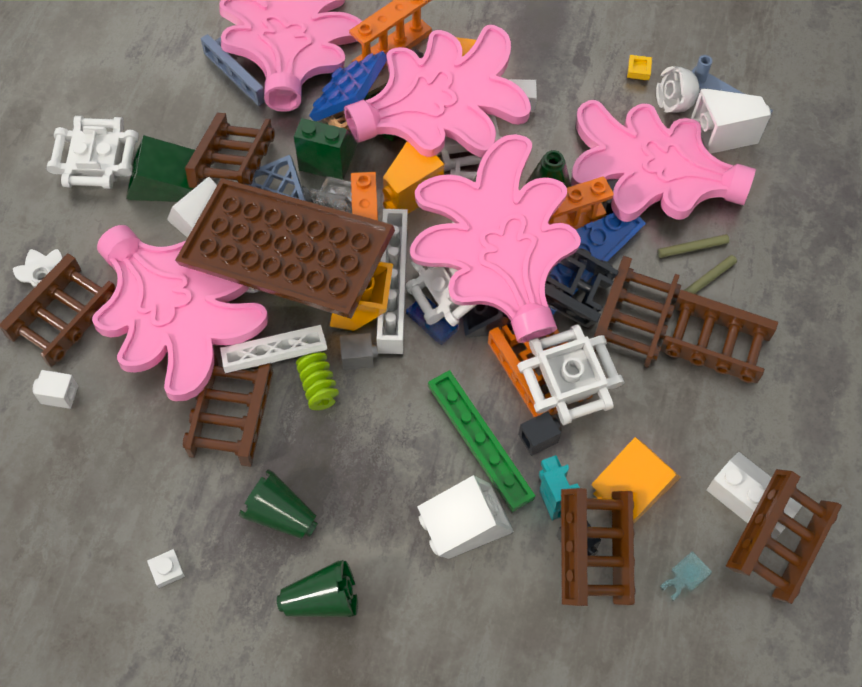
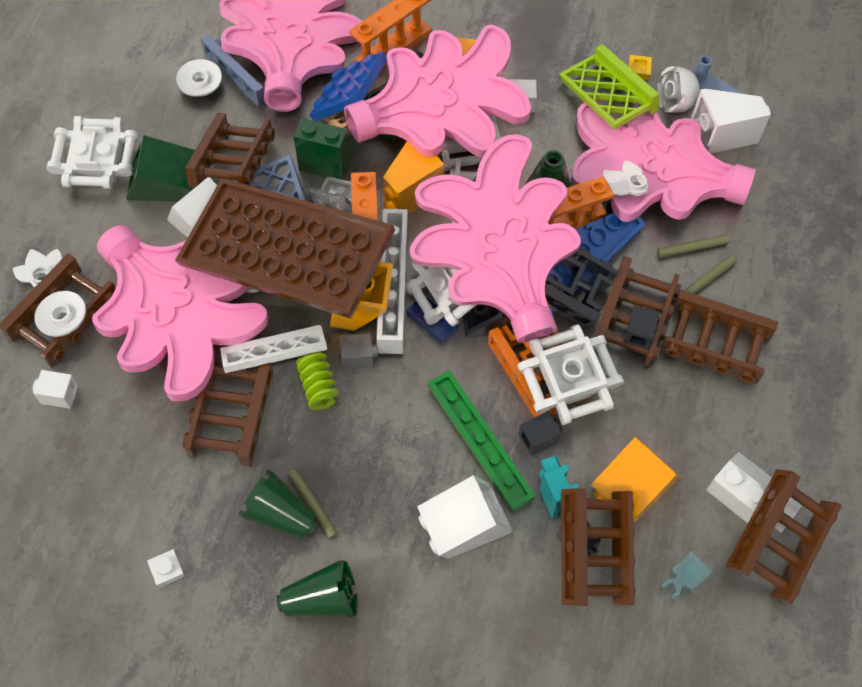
(56, 306): none -> white dish
(199, 77): none -> white dish
(312, 503): none -> olive bar
(623, 79): none -> lime fence
(627, 180): none -> white plate
(641, 327): none -> black brick

